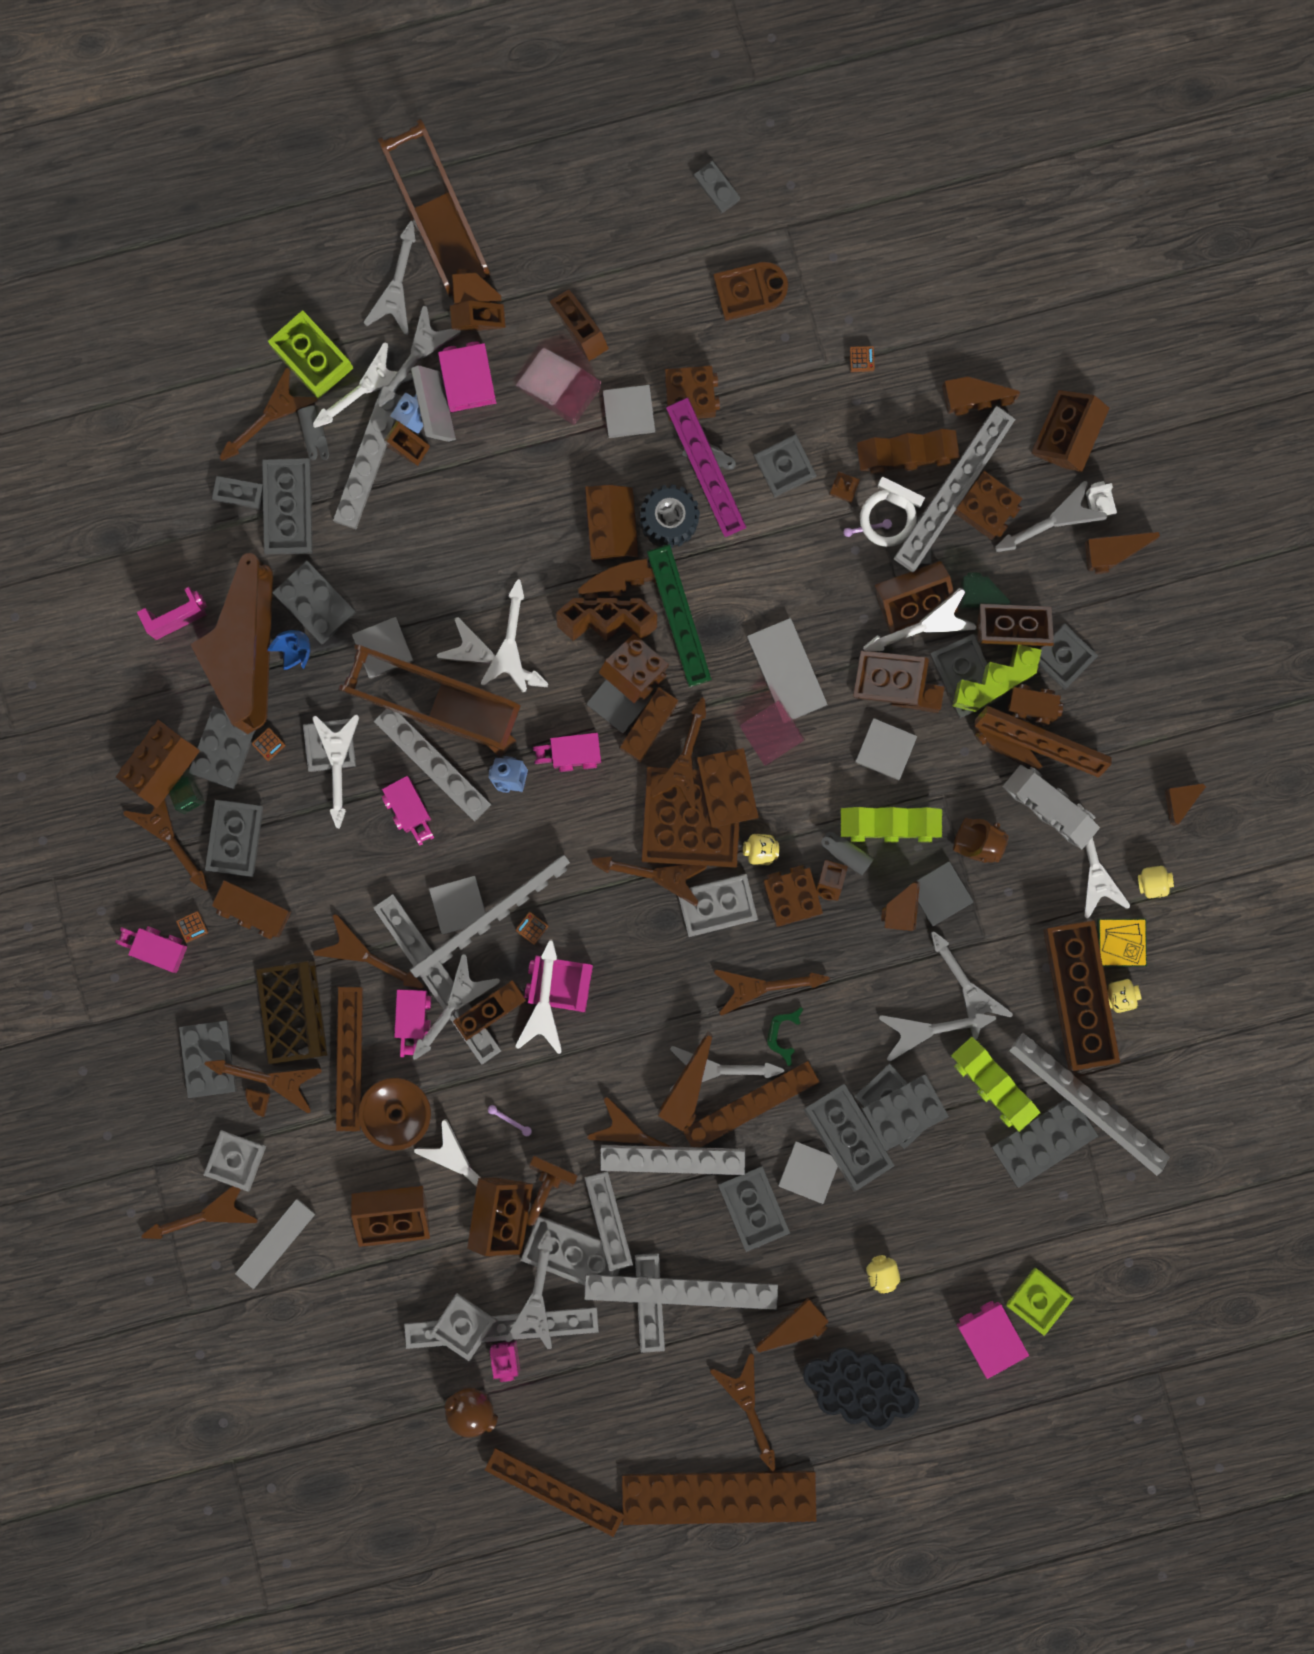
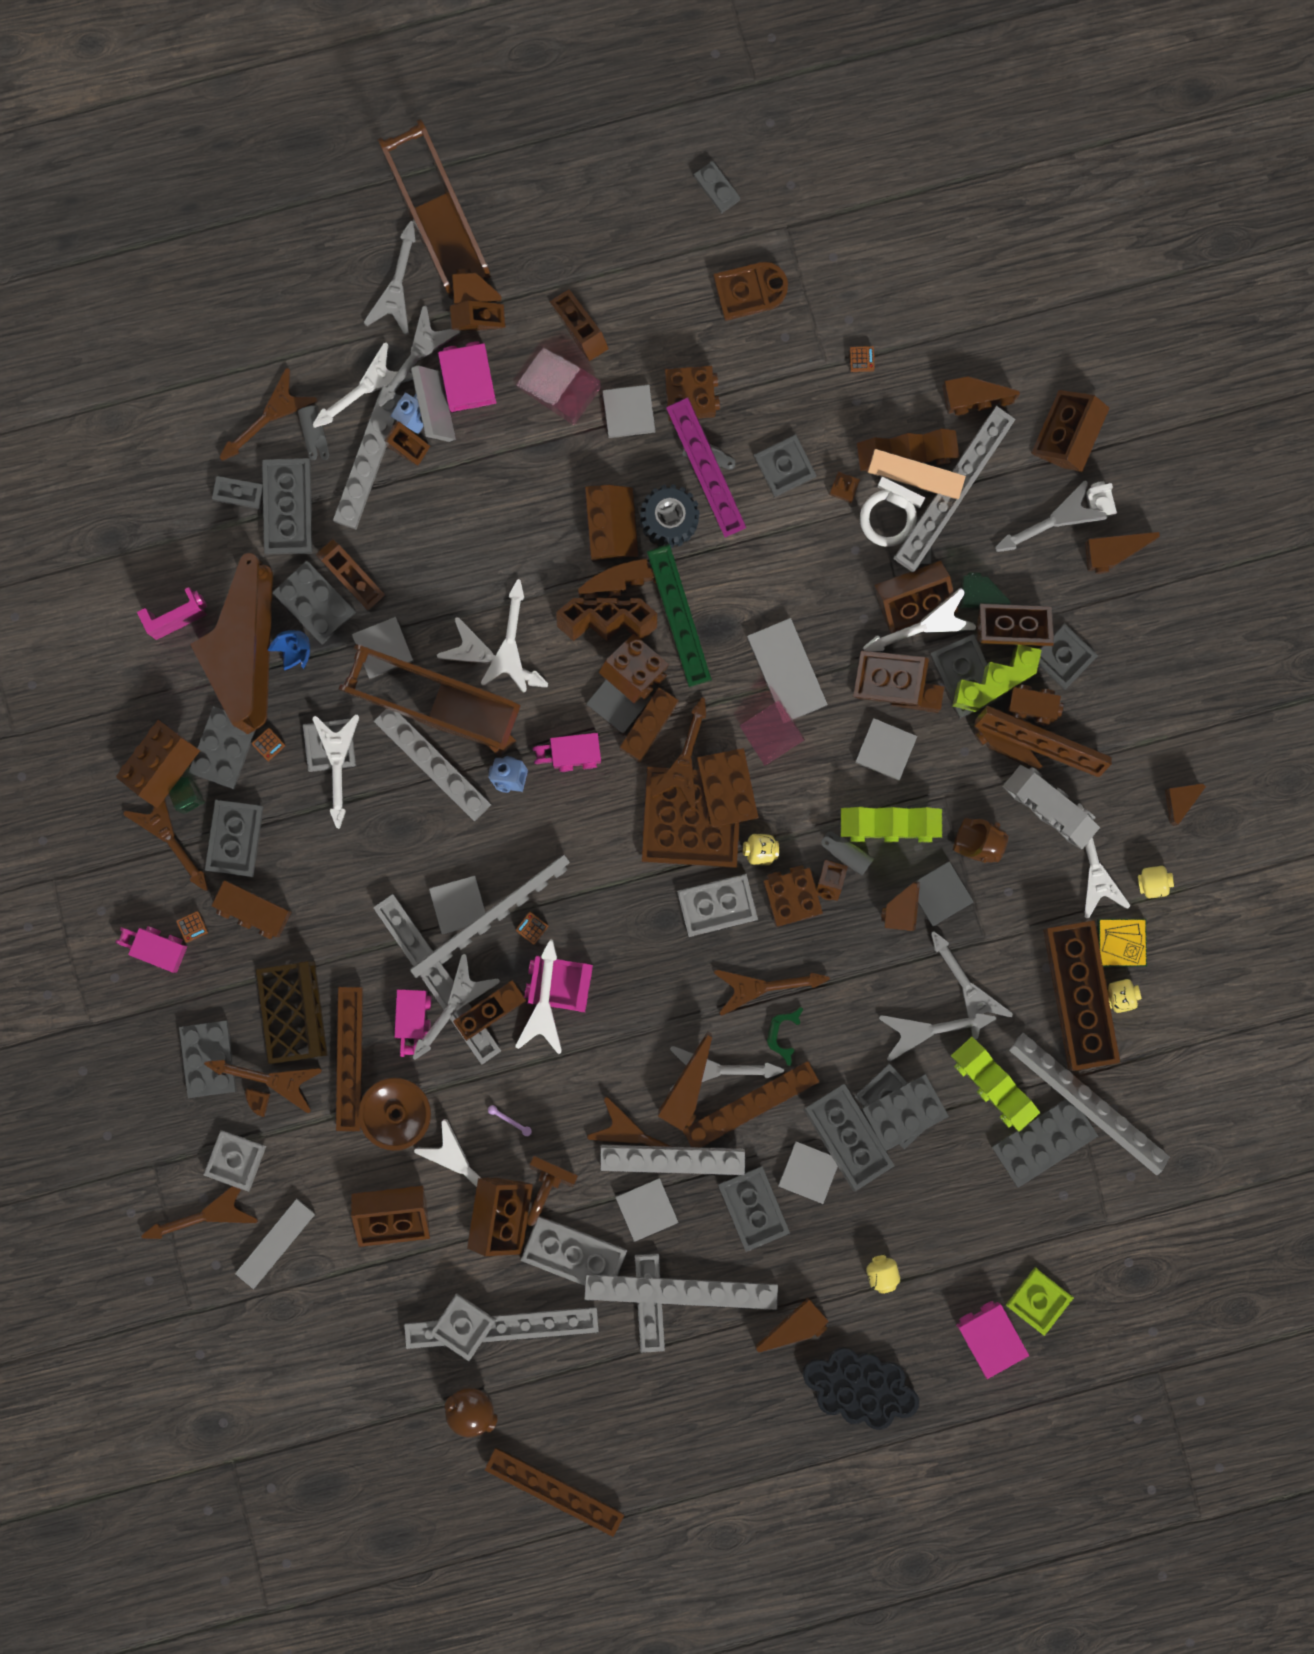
(310, 354): lime brick -> none
(350, 574): none -> reddish brown slope
(352, 949): reddish brown piece -> none
(408, 808): dark pink brick -> none
(505, 1360): dark pink brick -> none
(534, 1311): light grey piece -> none
(608, 1221): light grey tile -> none
(647, 1209): none -> light grey tile
(671, 878): reddish brown piece -> none
(719, 1497): reddish brown plate -> none
(743, 1392): reddish brown piece -> none
(886, 524): lavender hinge -> none
(916, 474): none -> light nougat tile
(989, 506): reddish brown brick -> none

